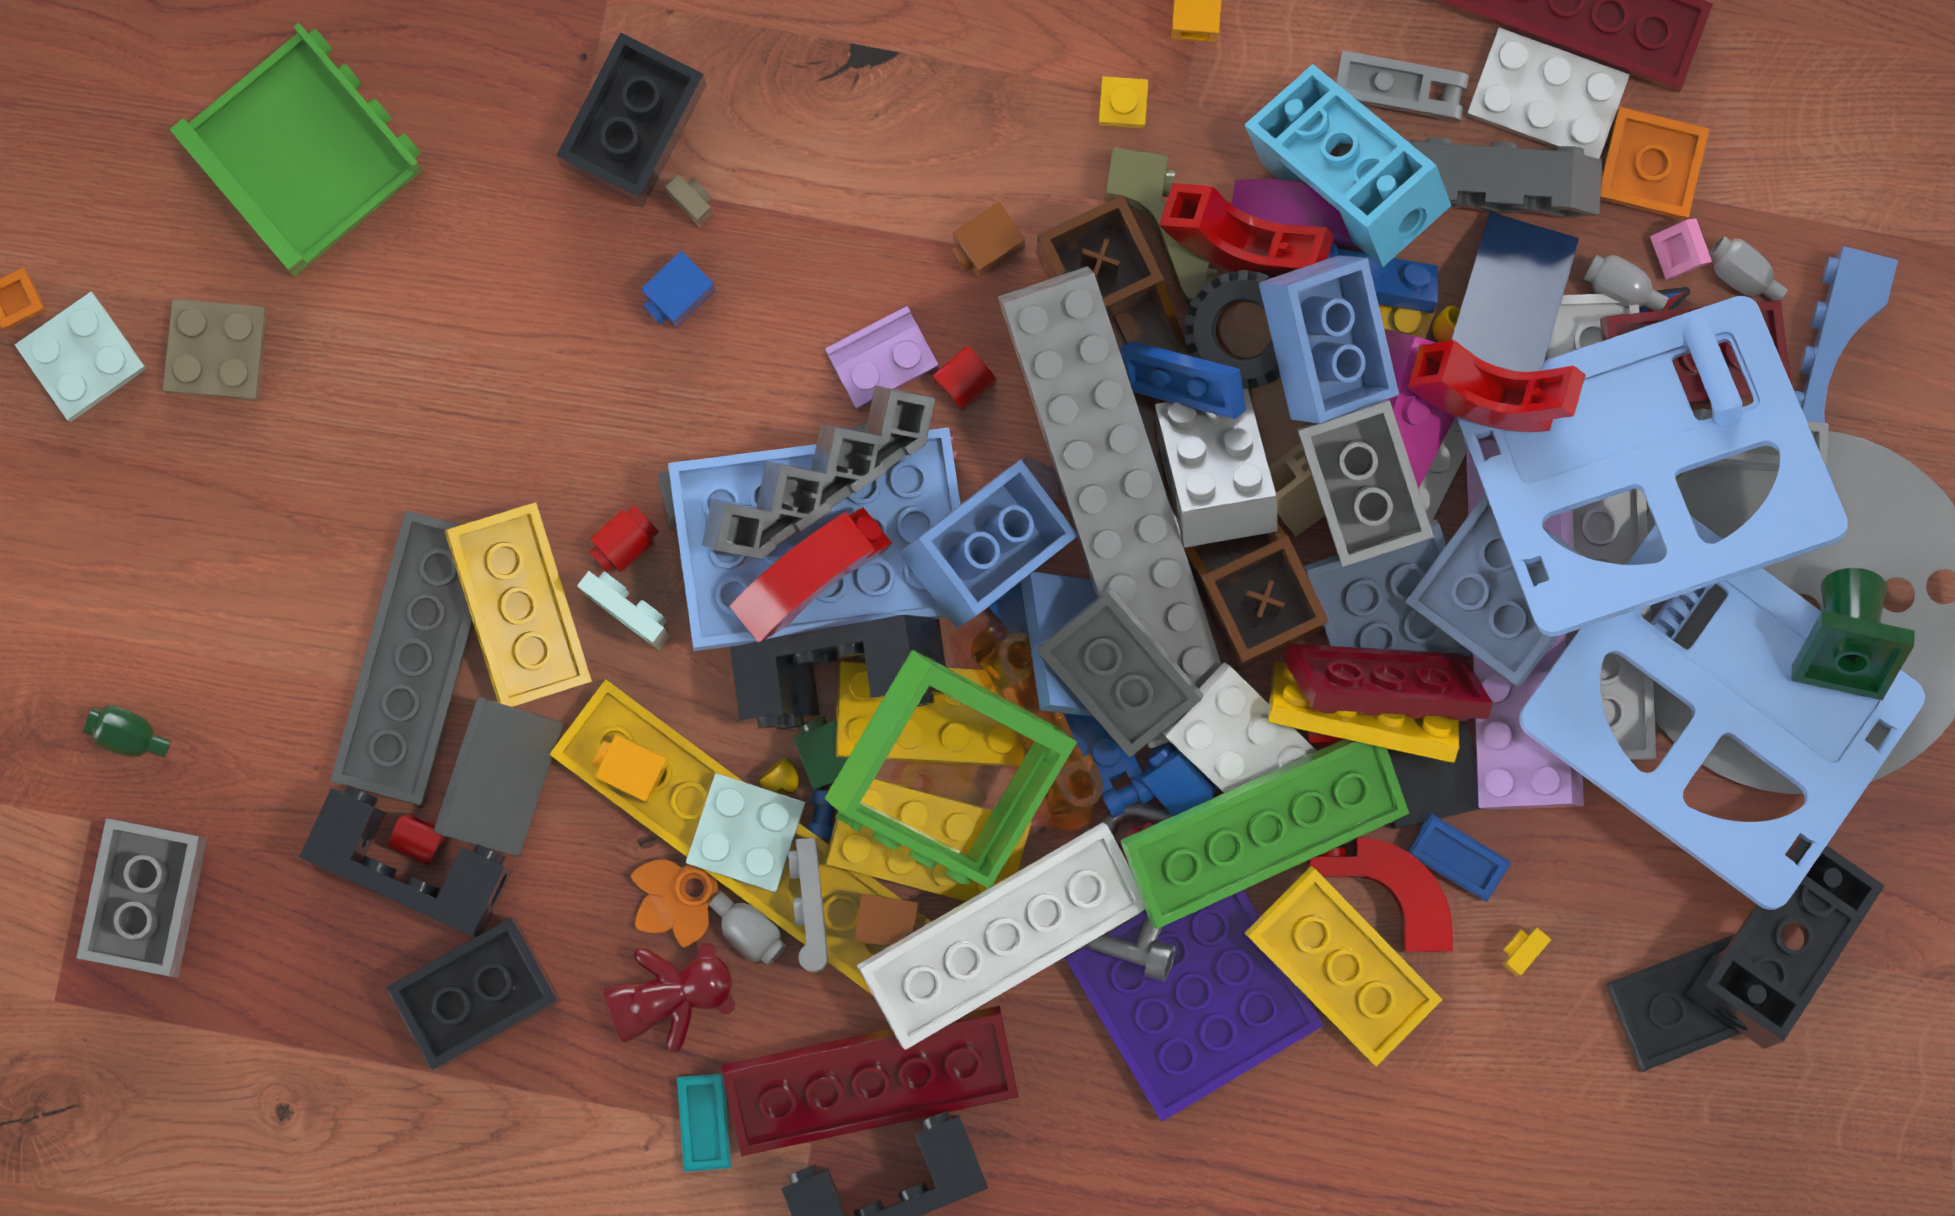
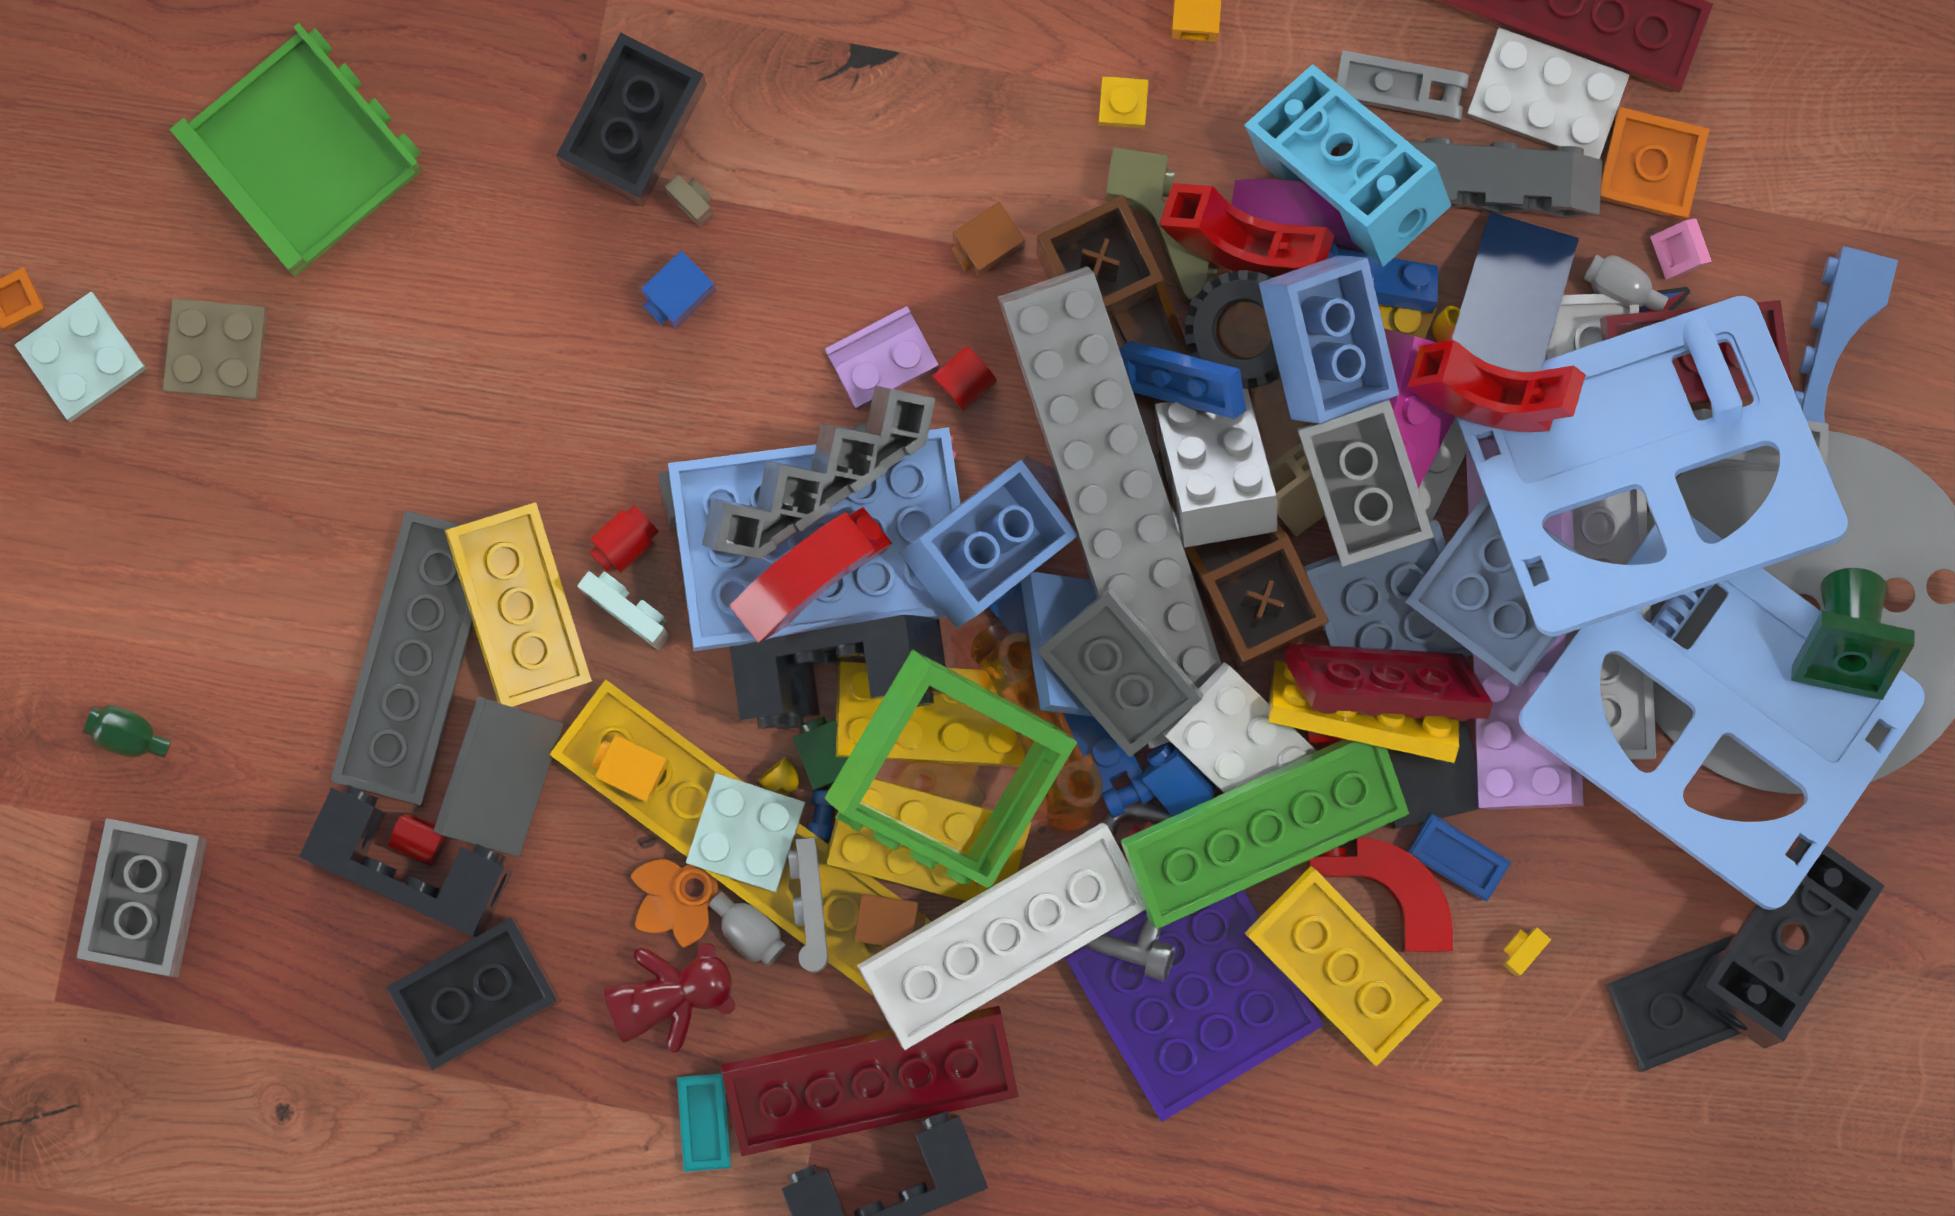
(1745, 269): light grey plant -> none

